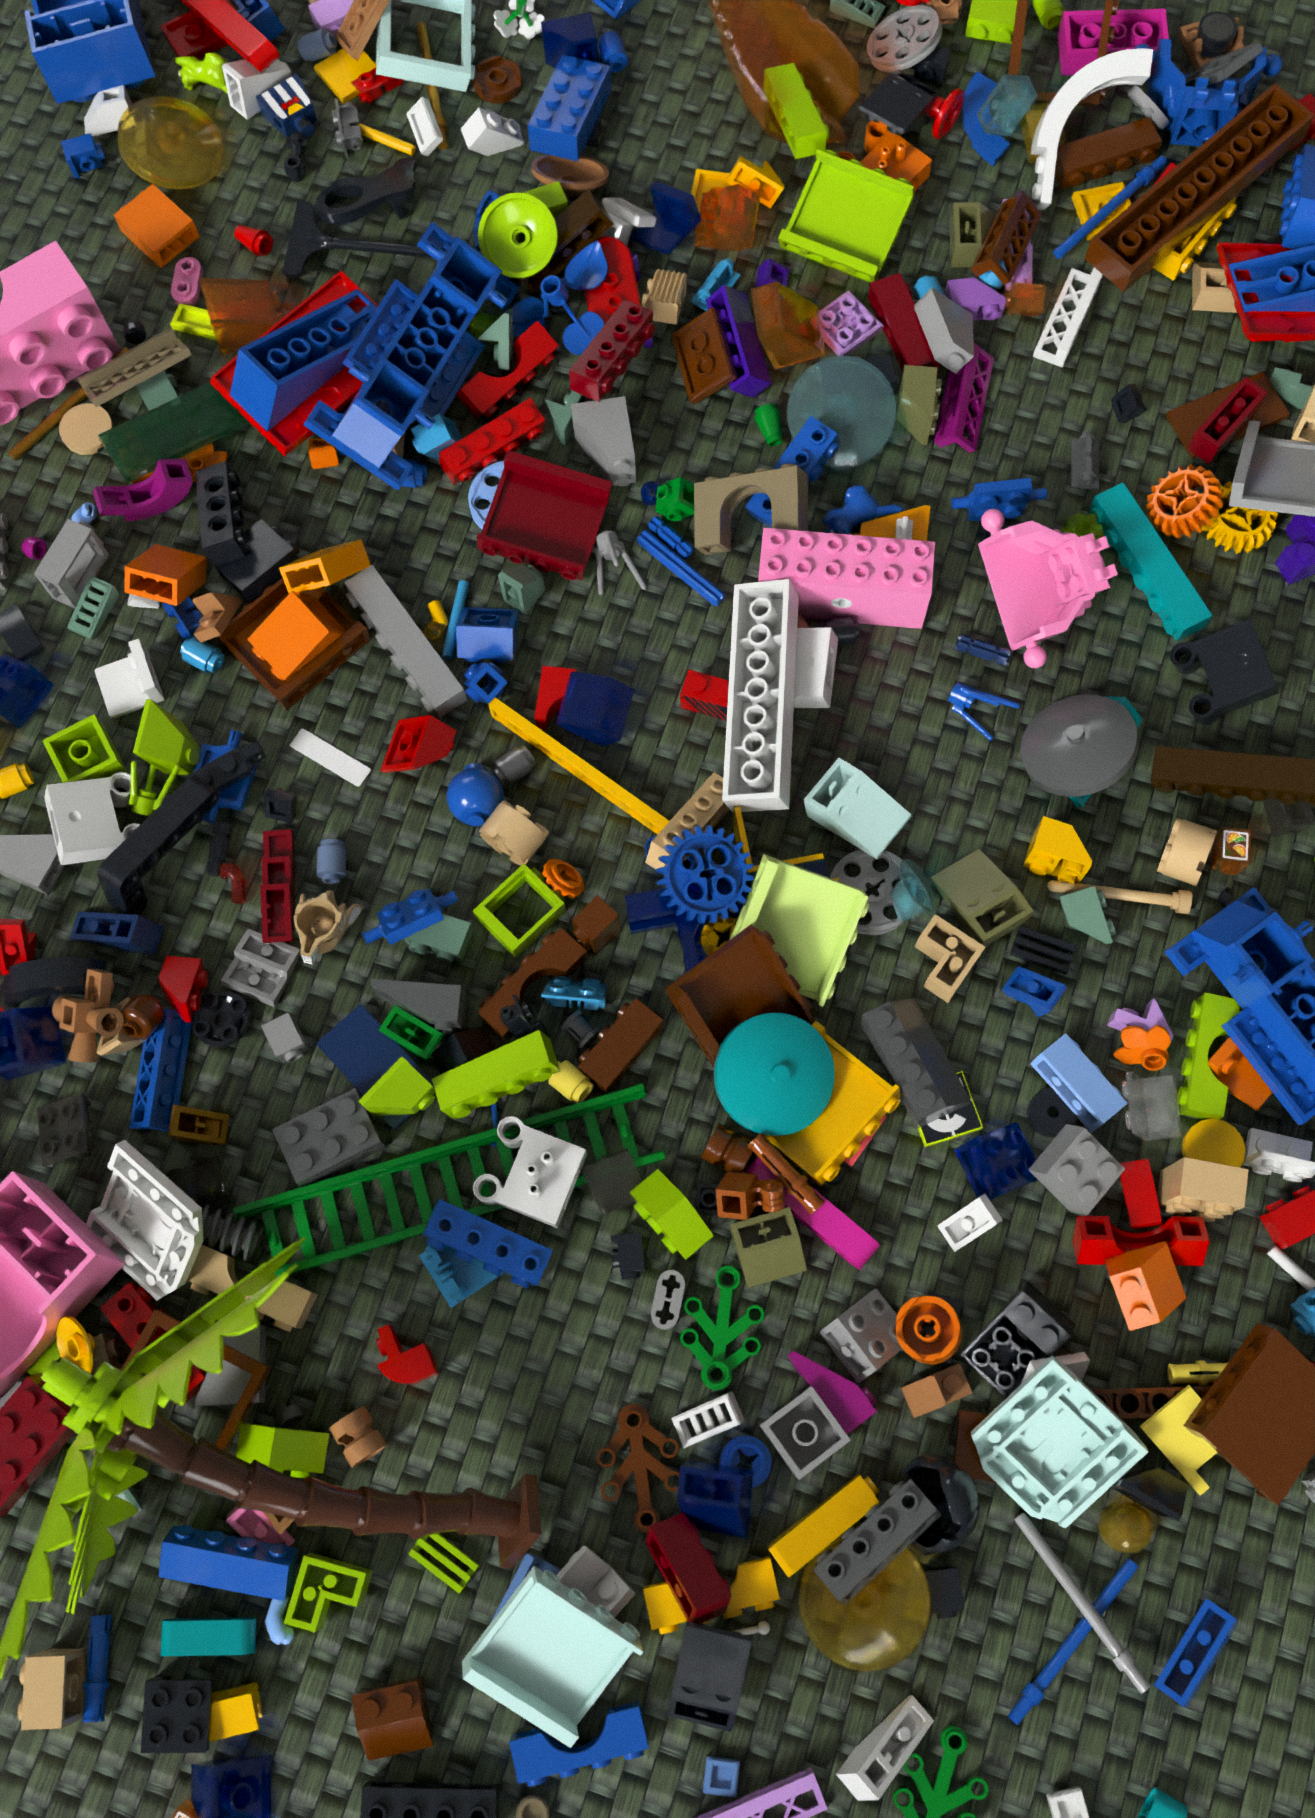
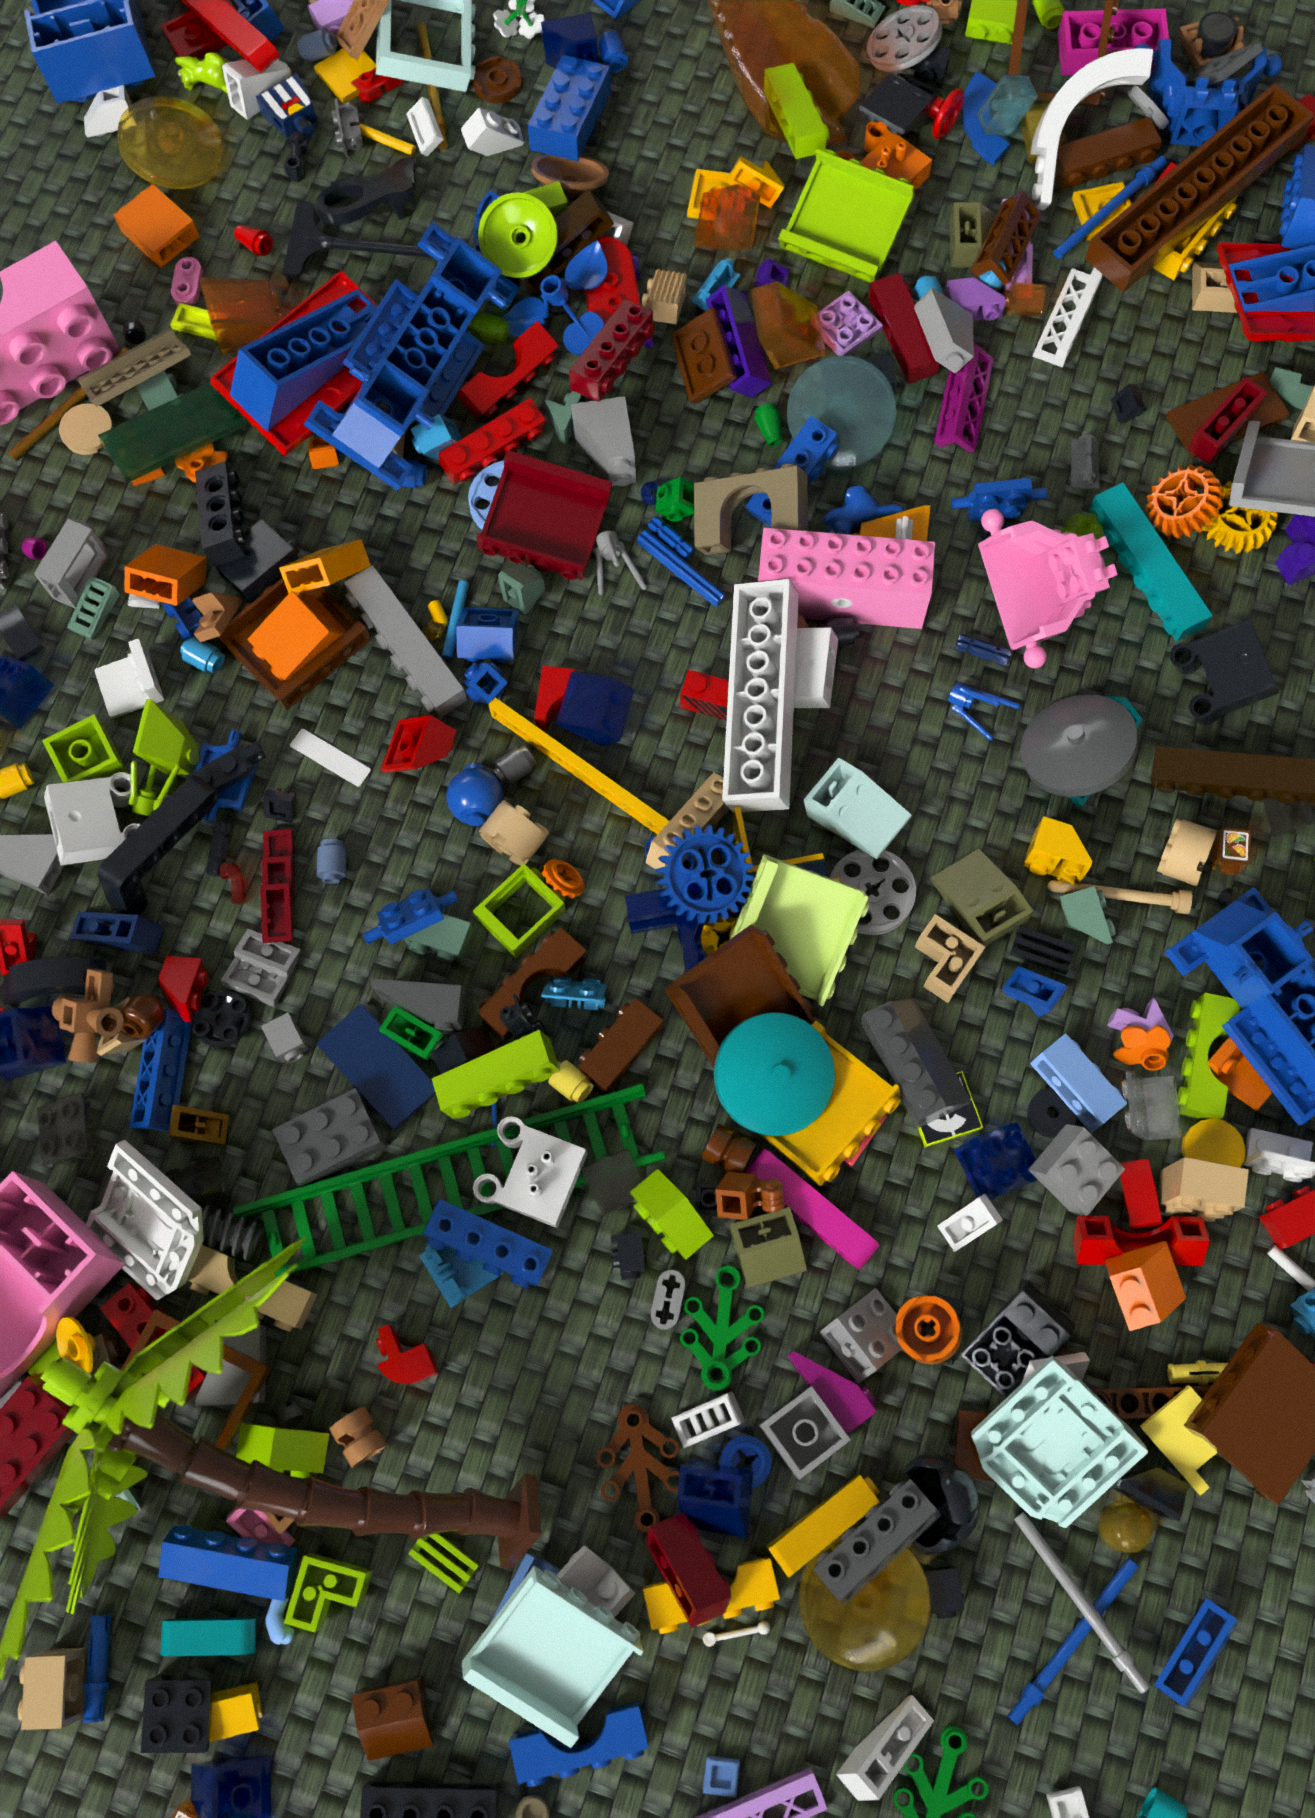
(83, 154): blue brick -> none
(85, 513): light blue arm -> none
(147, 498): magenta arch -> none
(322, 924): tan piece -> none
(399, 1092): lime slope -> none
(502, 332): sand green slope -> none
(580, 1029): dark grey bush -> none
(596, 925): reddish brown brick -> none
(629, 212): white tile -> none
(675, 219): clear blue bracket -> none
(709, 1676): black slope -> none
(786, 1174): dark orange pin -> none
(912, 893): clear light blue piece -> none
(918, 401): olive slope -> none
(936, 1390): medium nougat slope -> none

